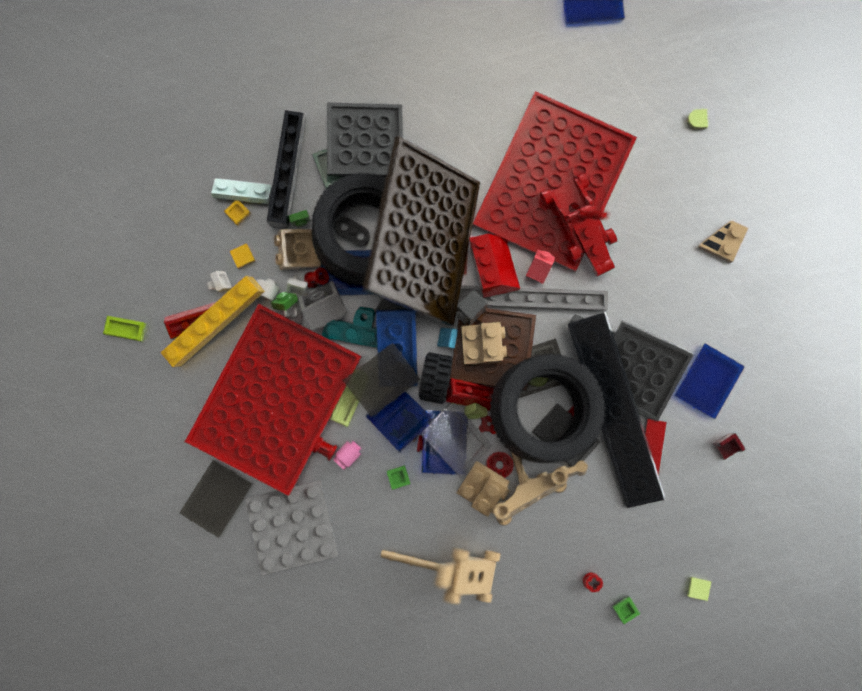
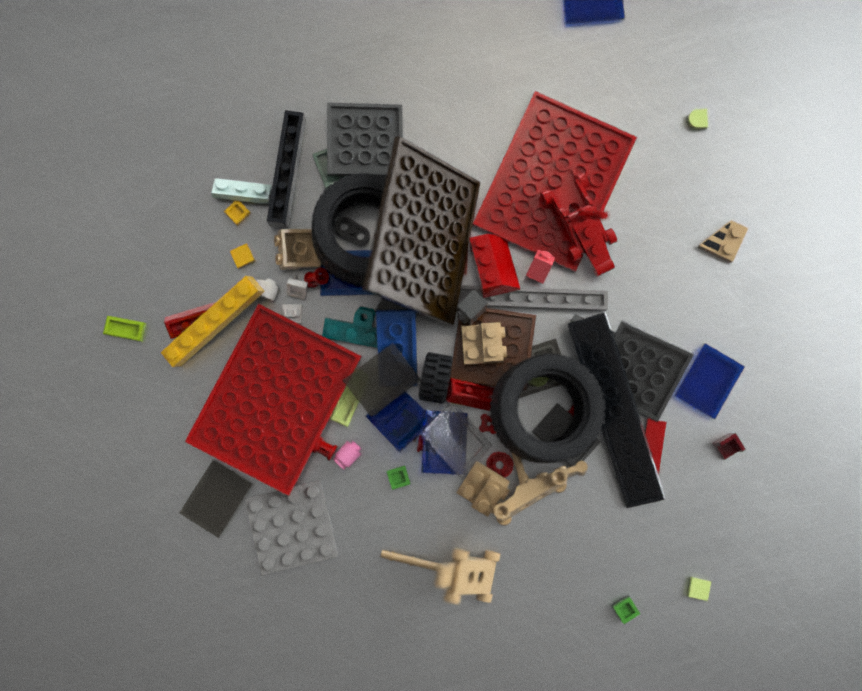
(219, 282): white tile -> none
(284, 301): bright green plate -> none
(299, 219): bright green plate -> none
(322, 305): light grey brick -> none
(447, 338): medium azure tile -> none
(475, 411): yellowish green tile -> none
(596, 586): red bush -> none

